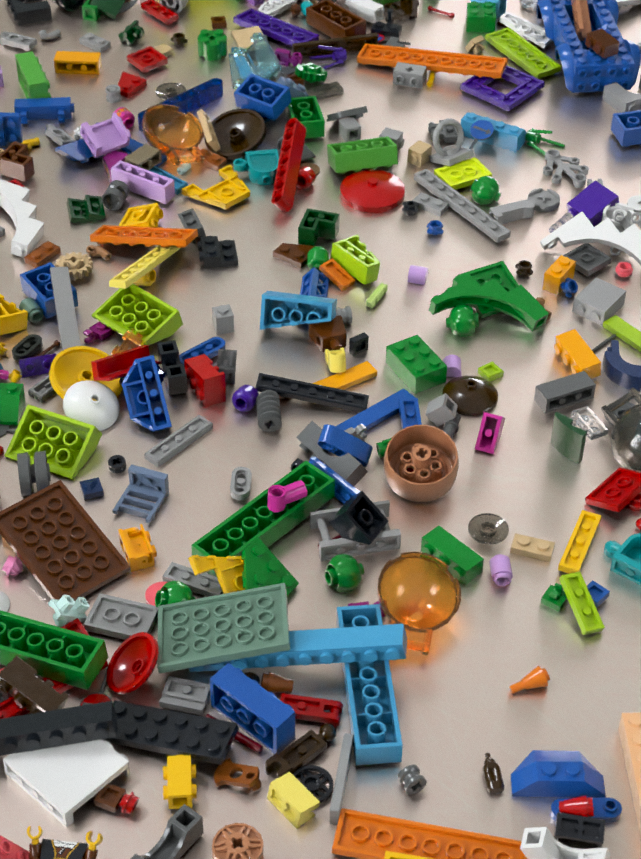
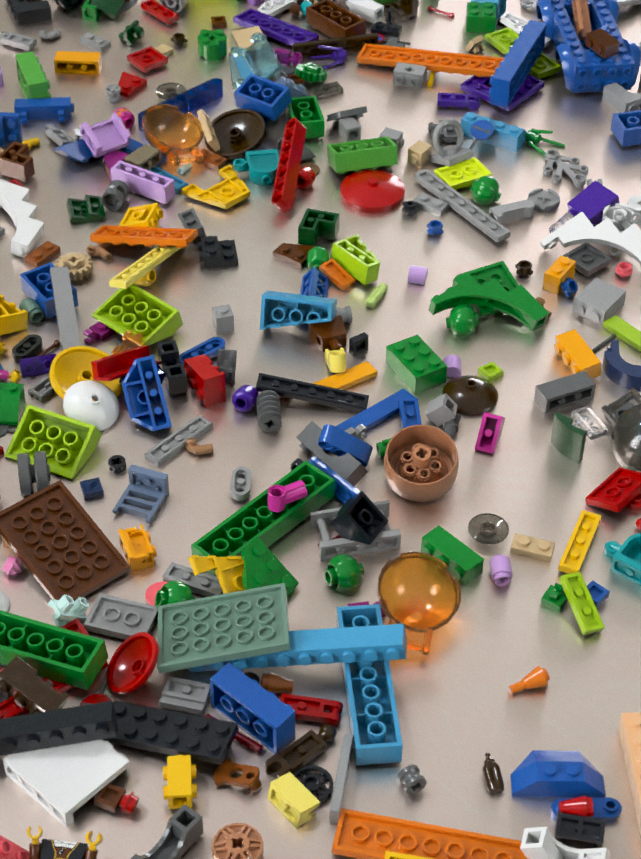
(198, 449): none -> medium nougat arm
(458, 100): none -> dark purple hinge
(517, 63): none -> blue brick

